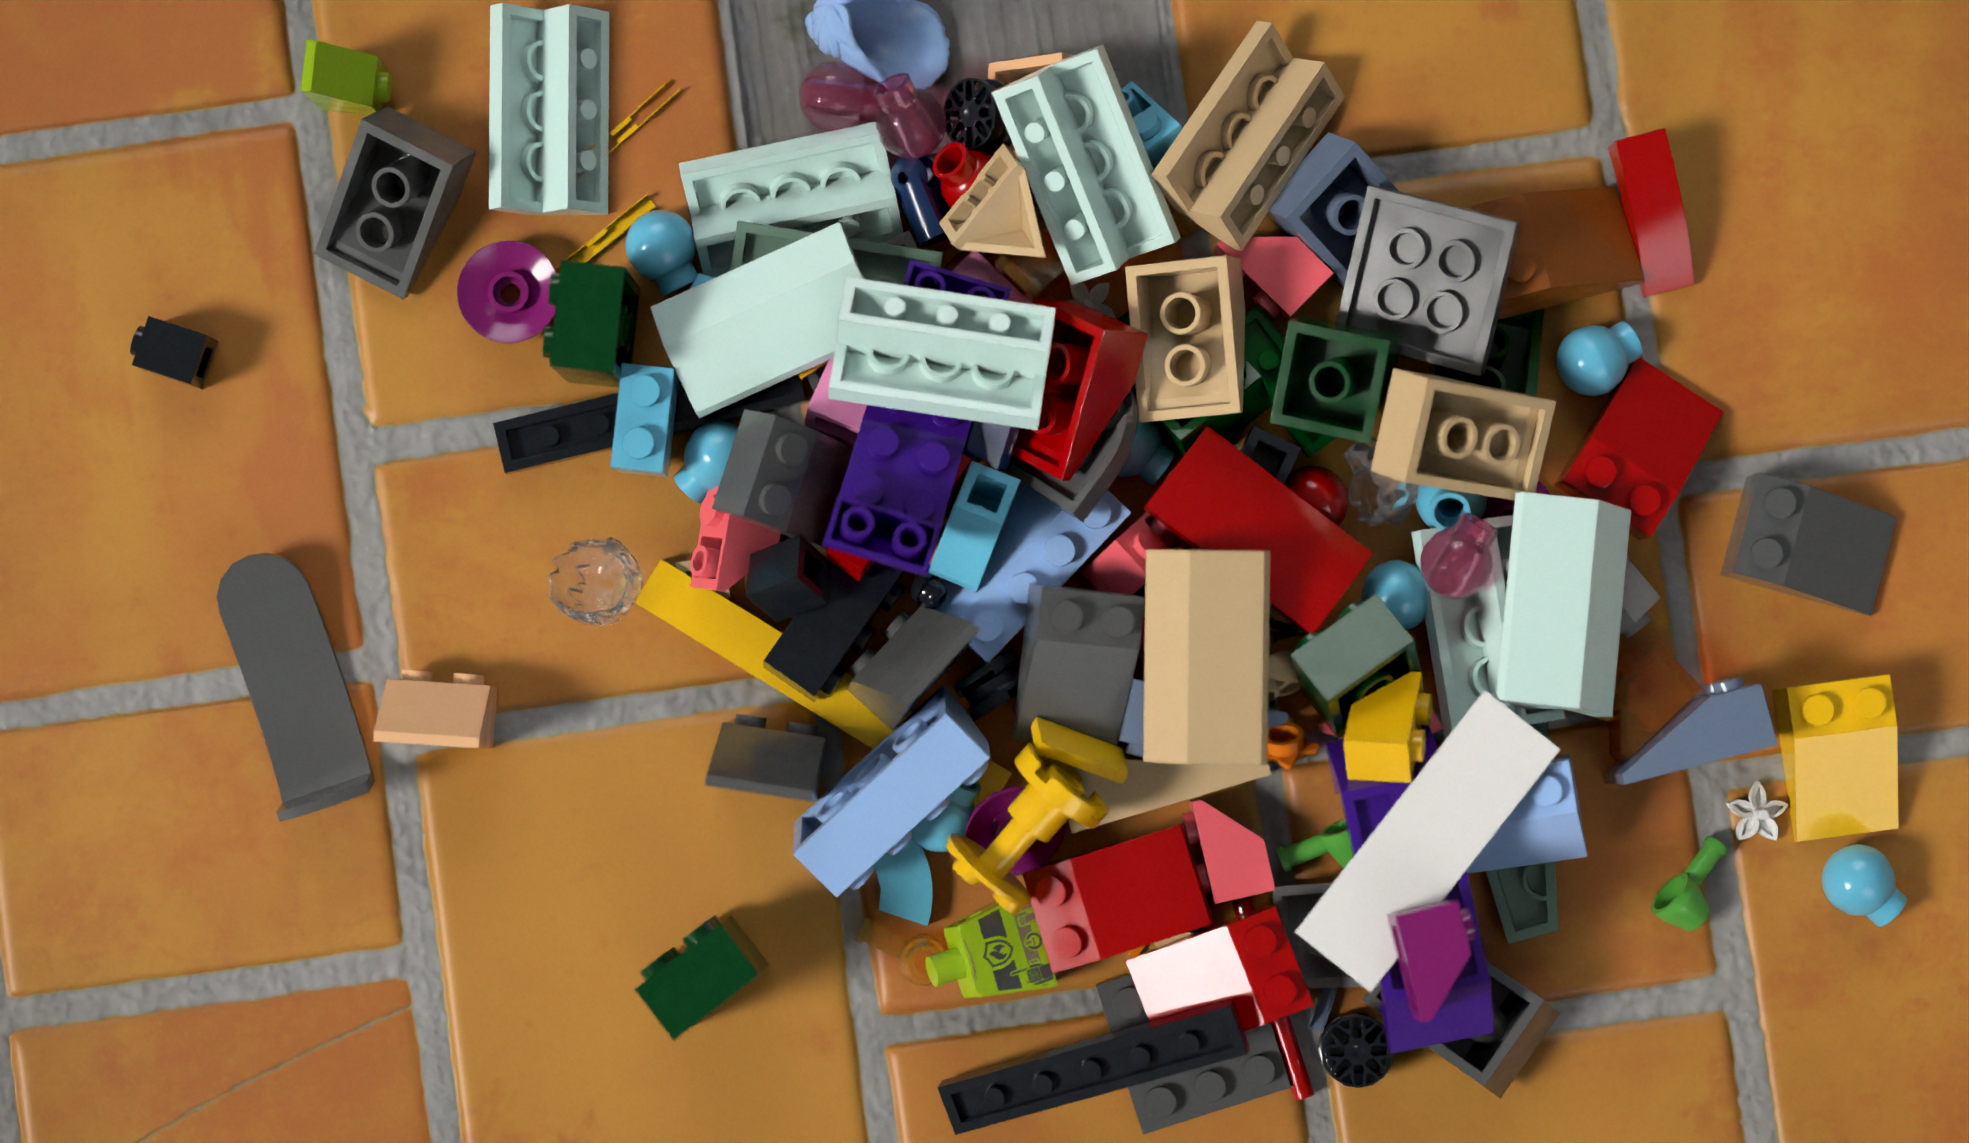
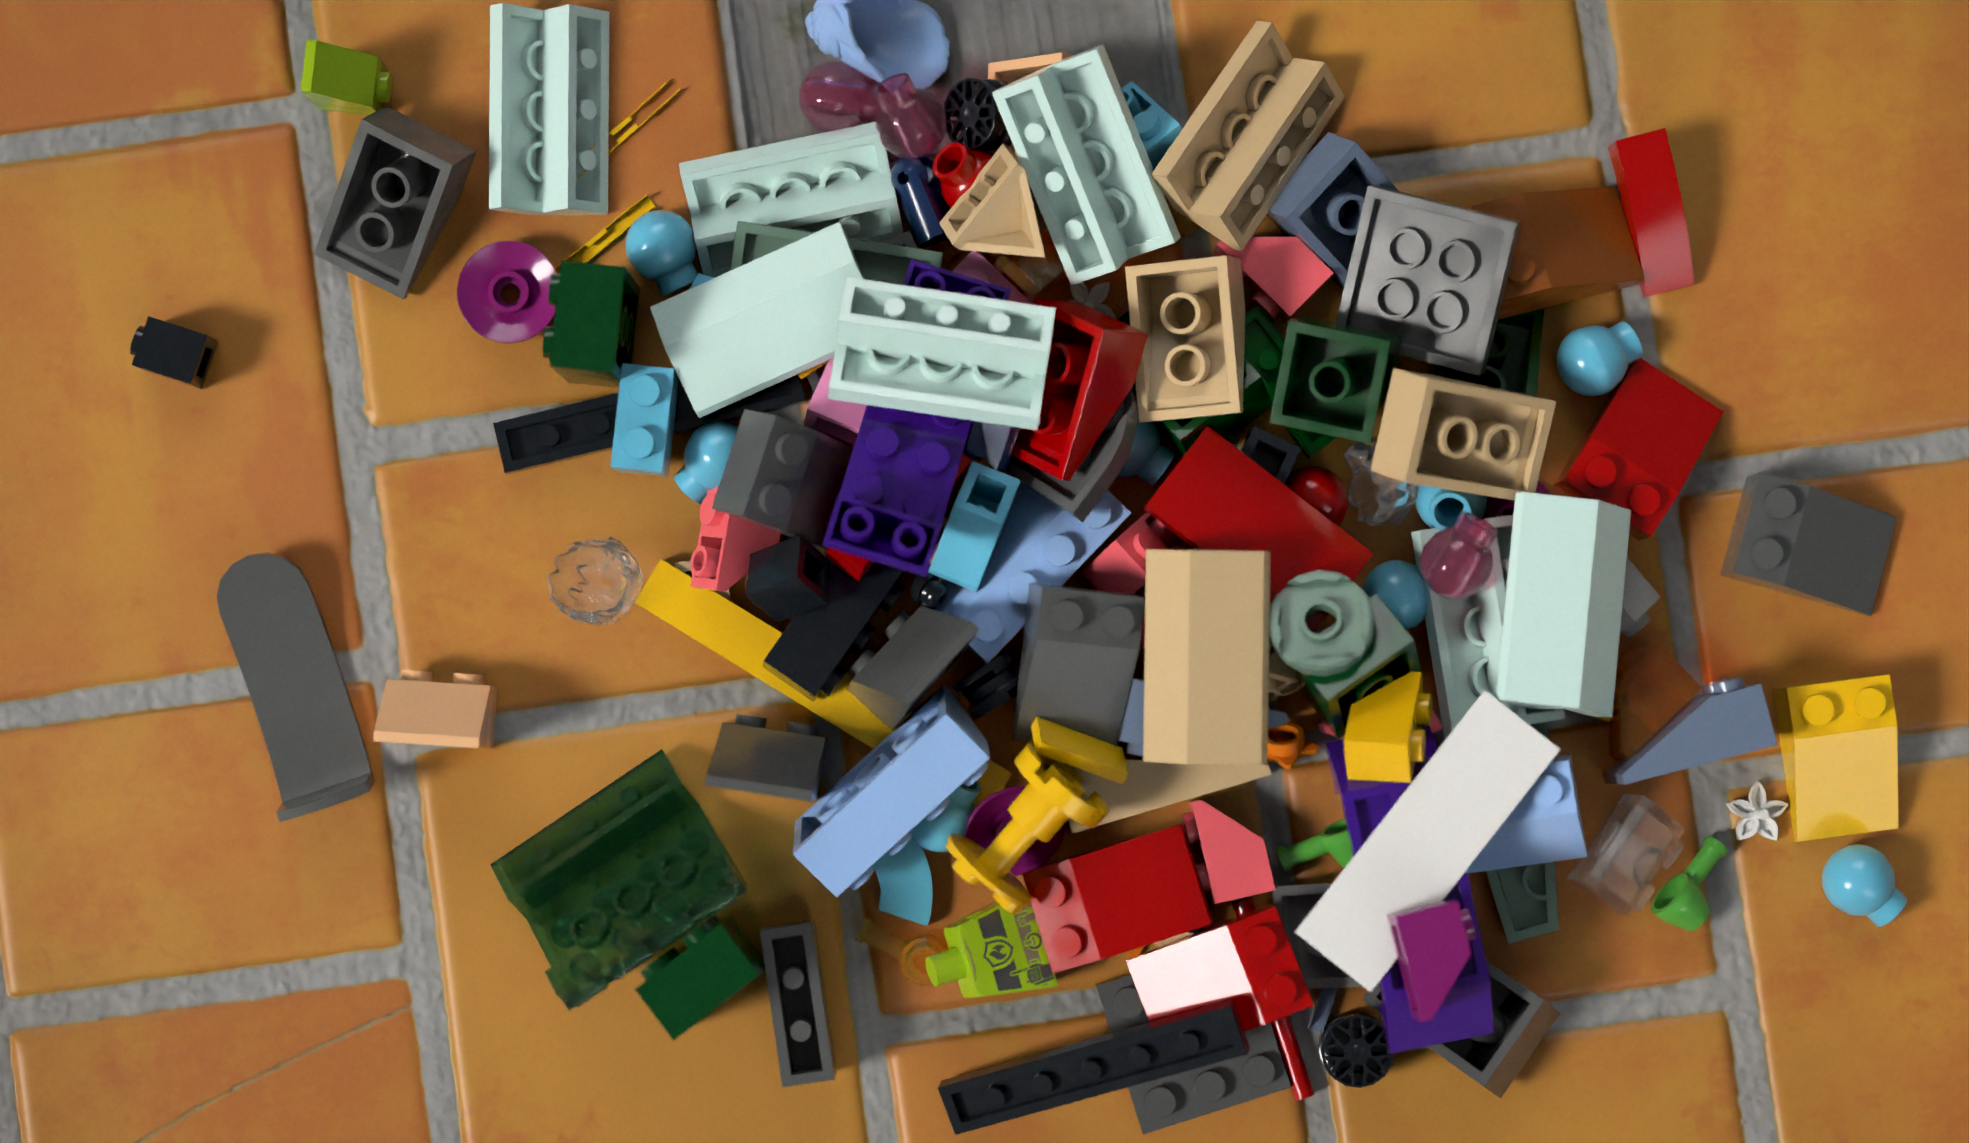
(619, 878): none -> clear green slope
(798, 1003): none -> dark grey brick
(1326, 652): none -> sand green tile
(1629, 854): none -> clear slope

